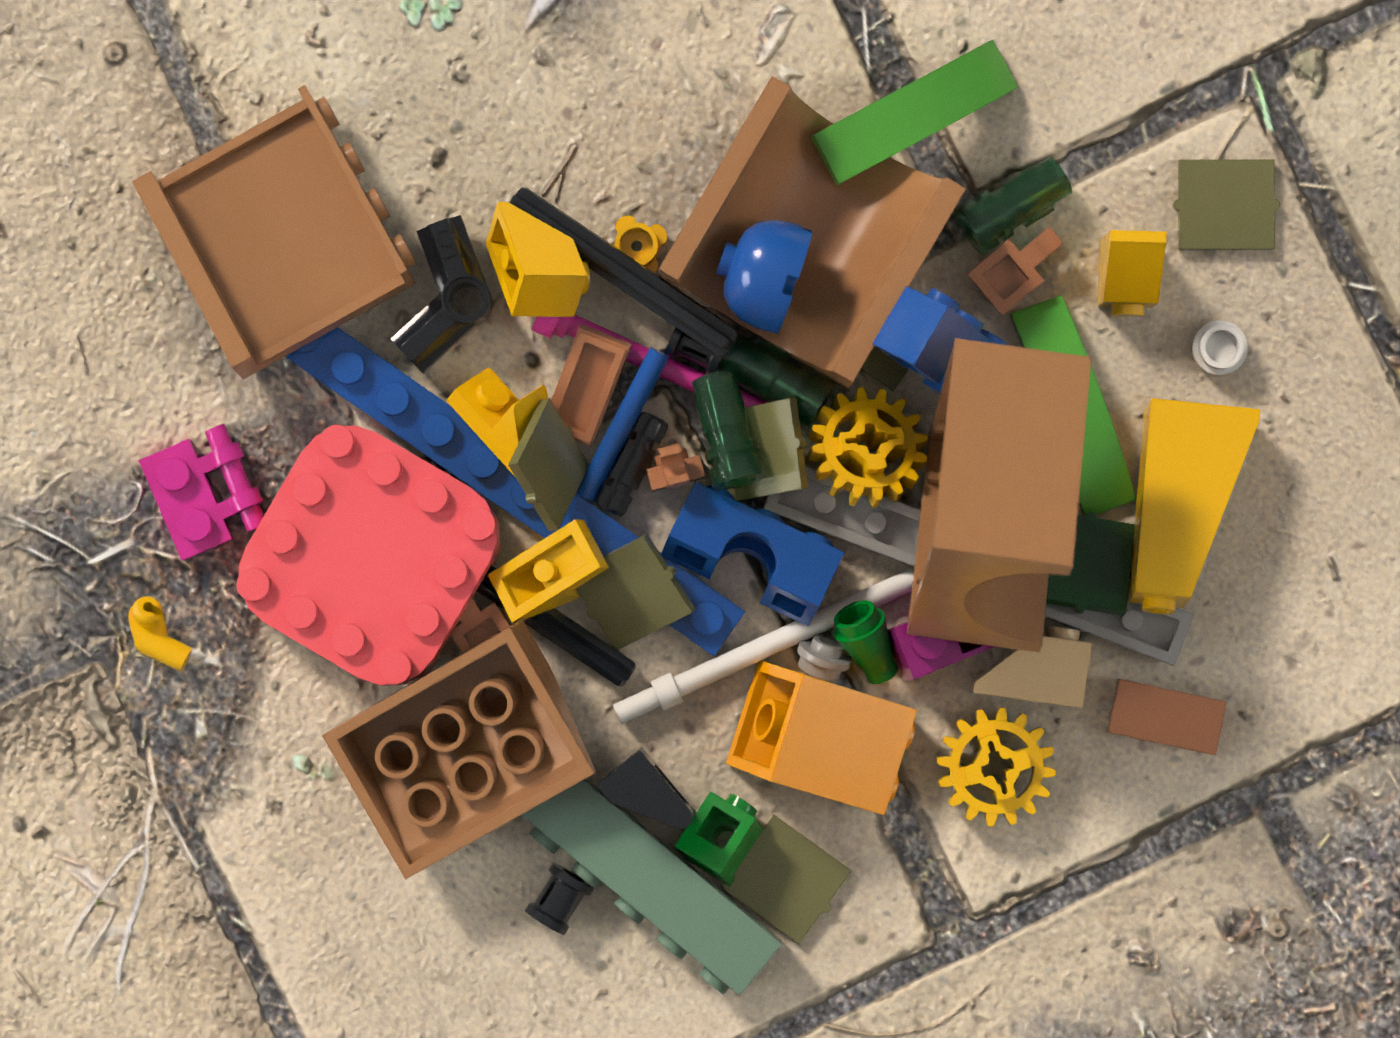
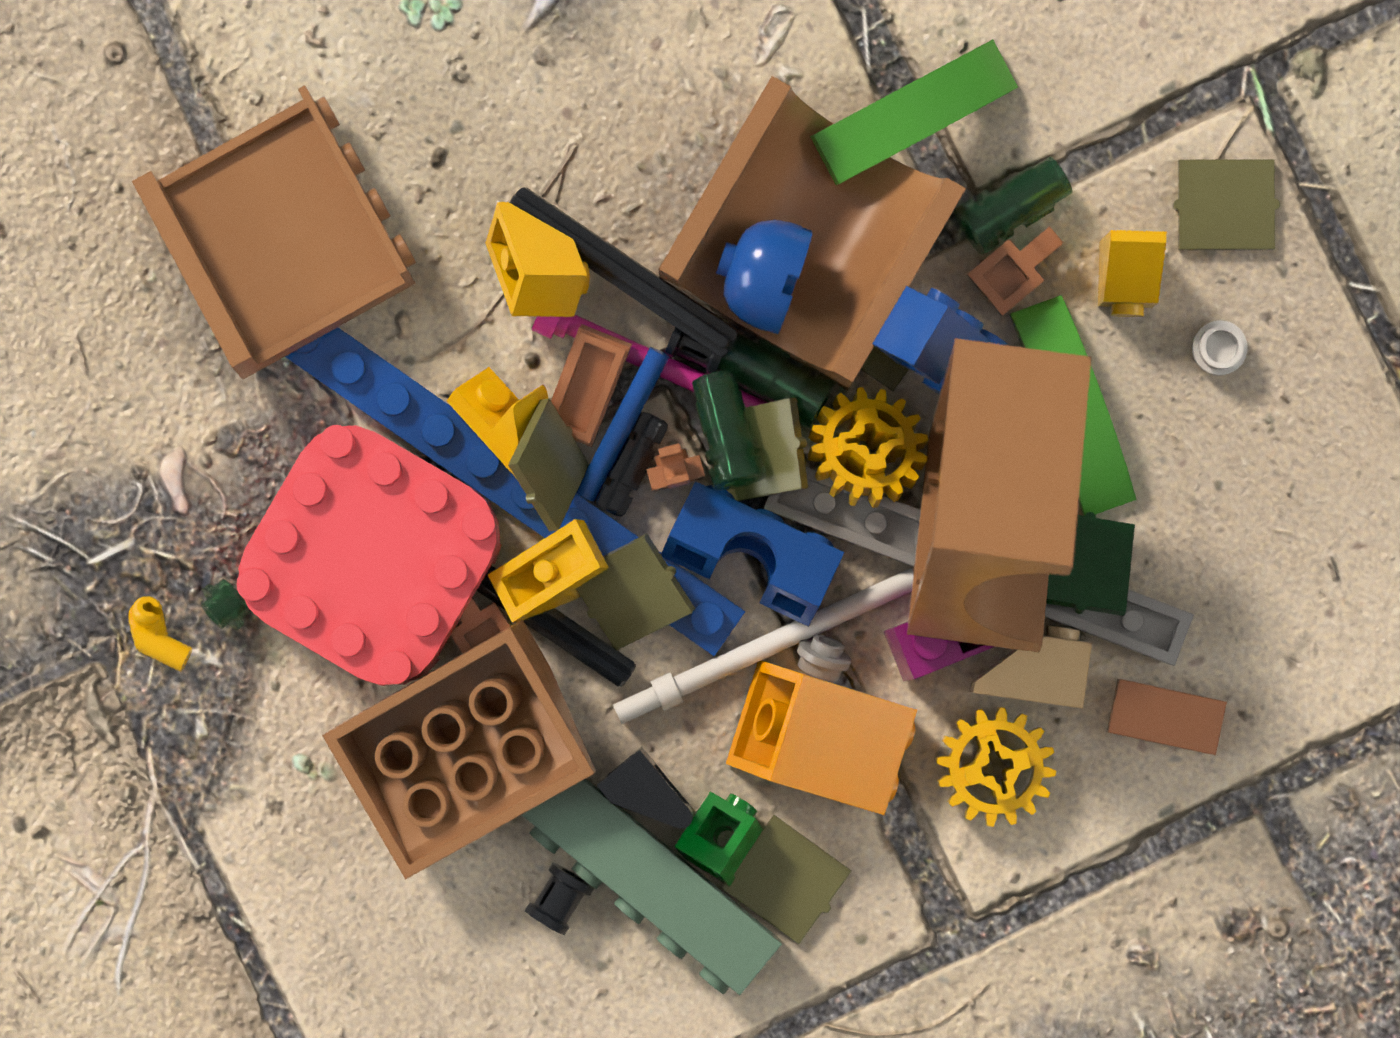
(188, 500): dark pink plate -> none
(224, 605): none -> clear green plate
(453, 266): black piece -> none
(650, 237): yellow plate -> none
(865, 637): green cone -> none
(1184, 484): yellow slope -> none

